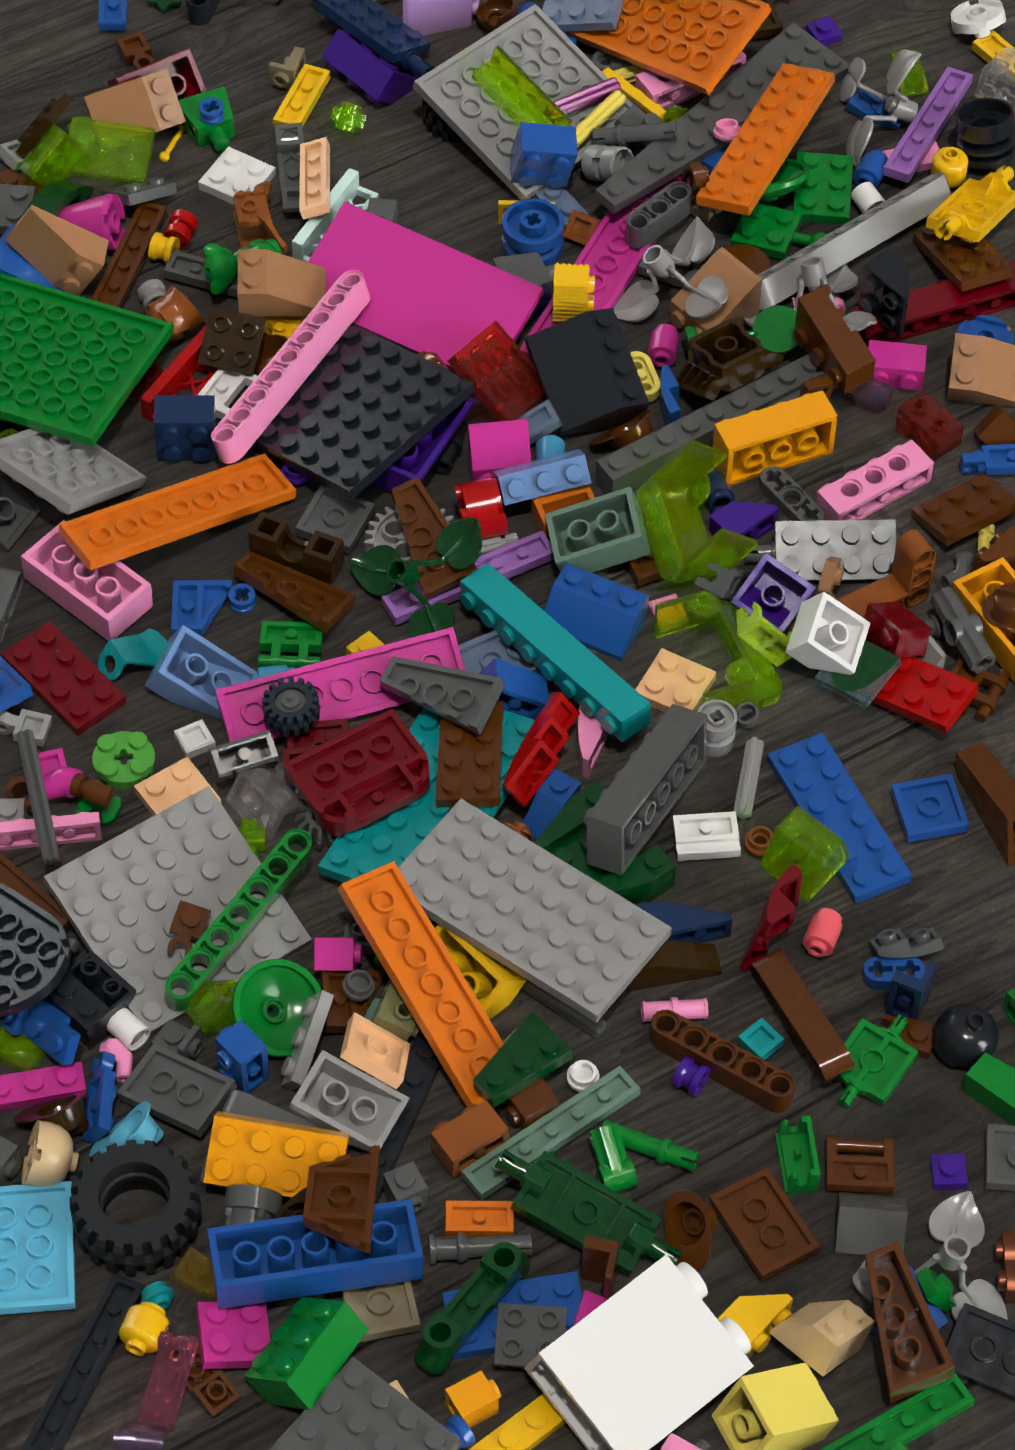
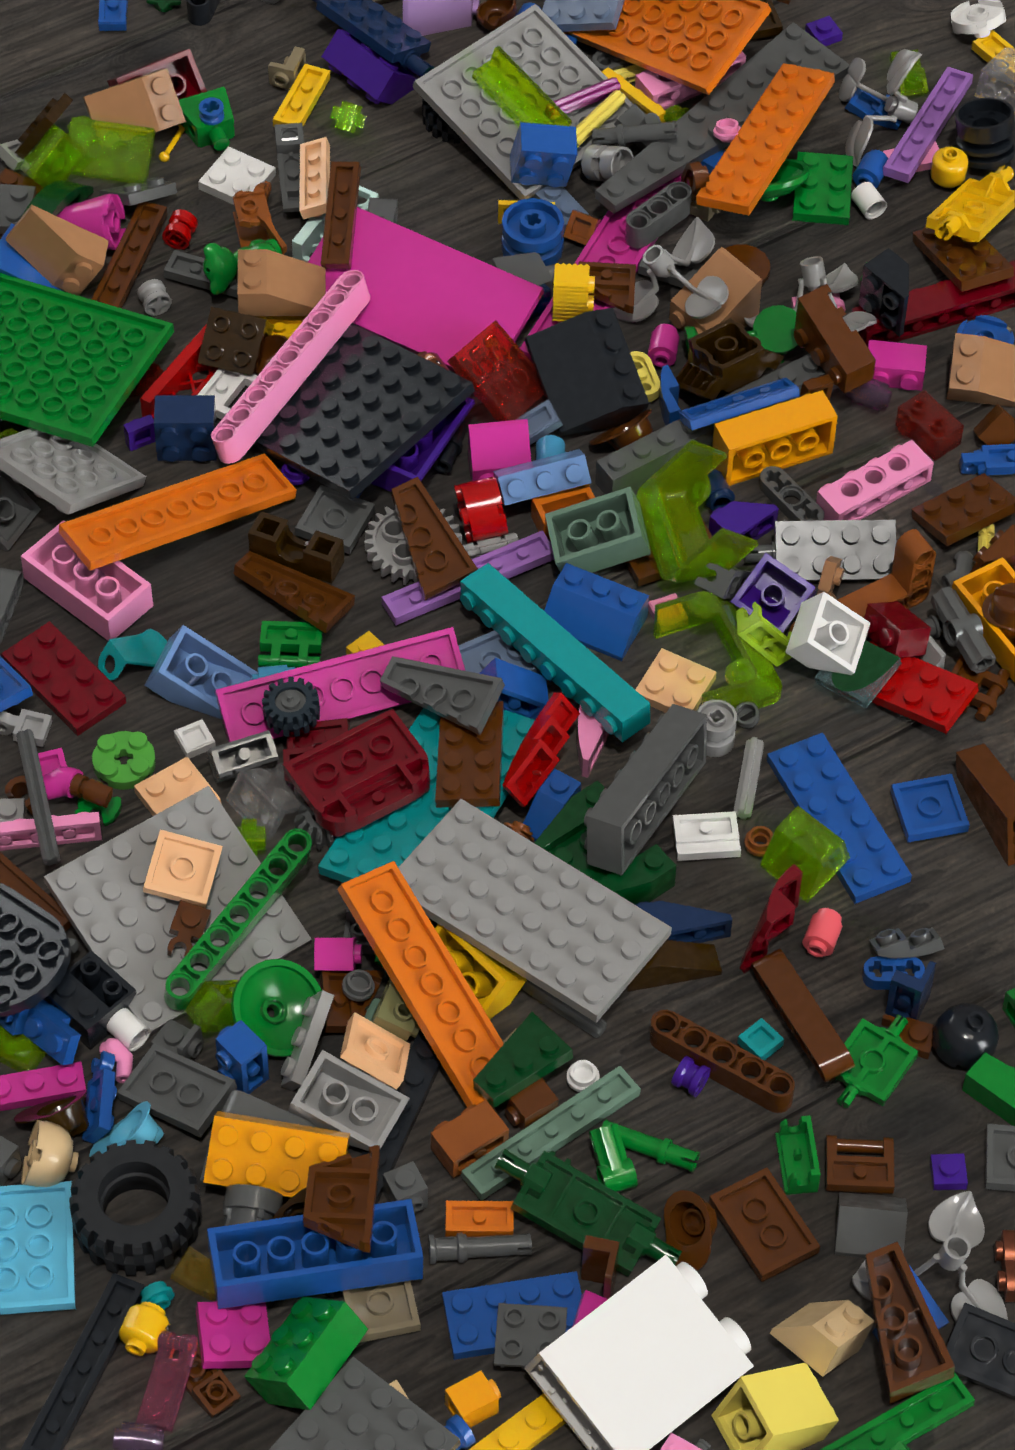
(135, 49): reddish brown plate -> none
(139, 432): none -> dark purple plate
(162, 247): yellow wheel -> none
(176, 309): dark orange helmet -> none
(182, 868): none -> light nougat plate
(197, 603): blue wing -> none
(242, 607): blue bush -> none
(340, 215): none -> reddish brown plate
(383, 568): dark green plant -> none
(462, 1315): dark green plate -> none
(614, 284): none -> reddish brown wing
(687, 1008): bright pink pin -> none
(739, 403): none -> blue tile
(758, 1316): yellow slope -> none
(772, 231): green plate -> none
(856, 236): light grey beam -> none
(937, 1288): green plate -> none

